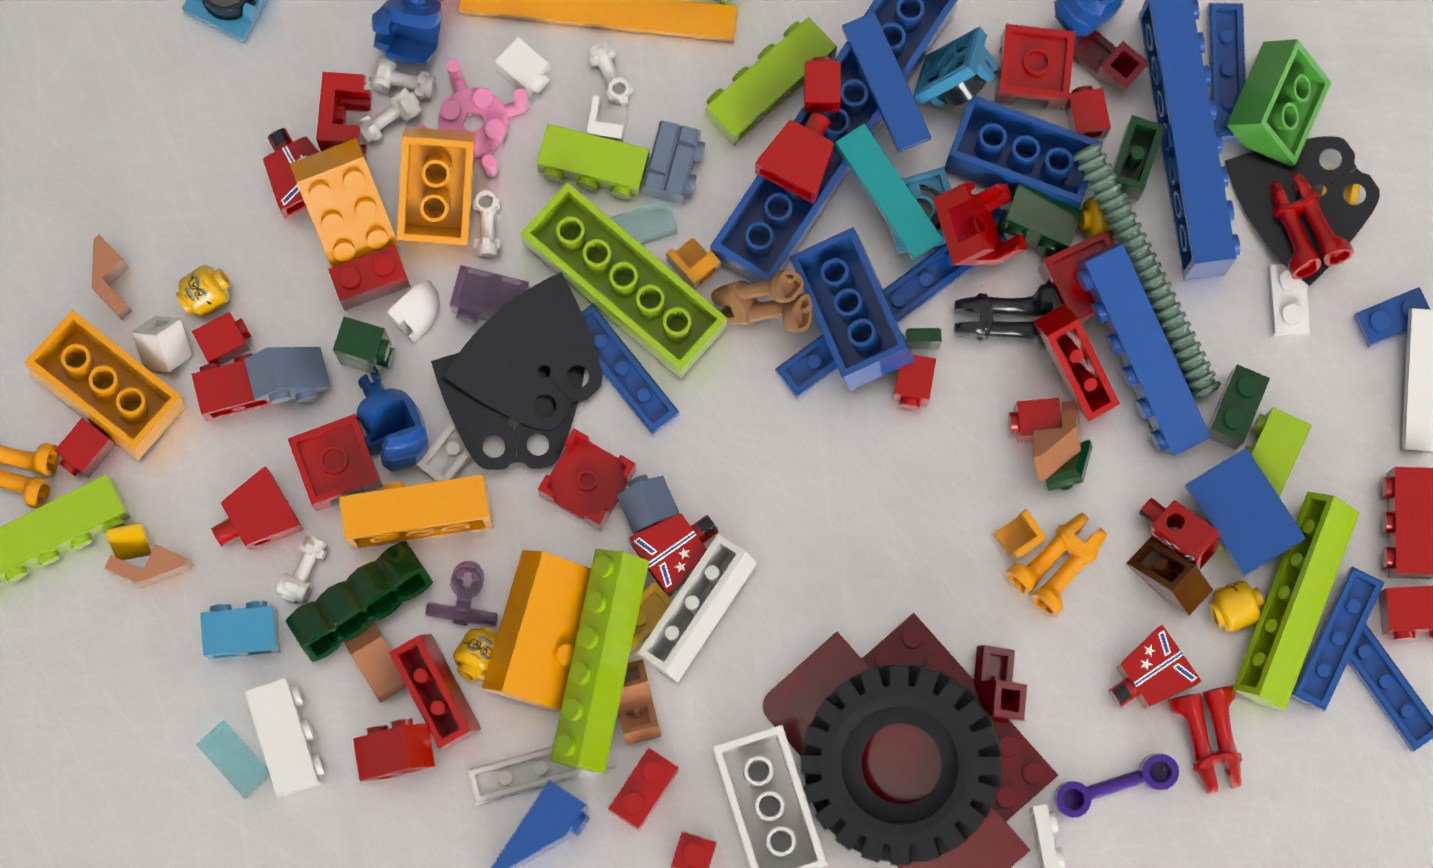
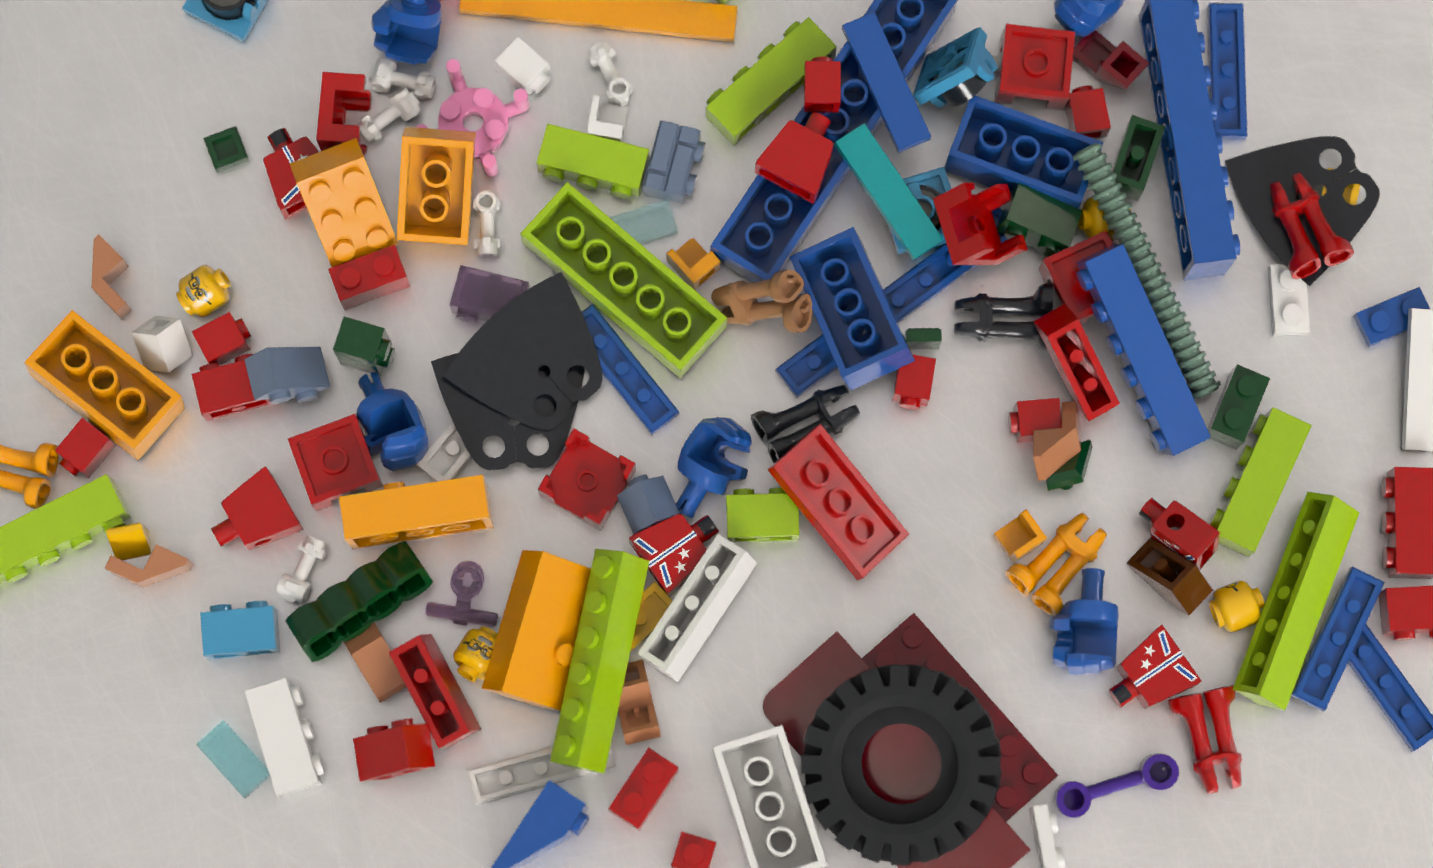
(226, 149): none -> dark green tile
(416, 310): white brick -> none
(704, 461): none -> blue piece
(761, 516): none -> lime brick
(772, 424): none -> black piece
(838, 502): none -> plate
(994, 683): dark red slope -> none
(1086, 629): none -> blue piece
(1245, 512): blue tile -> none
(1279, 101): bright green slope -> none

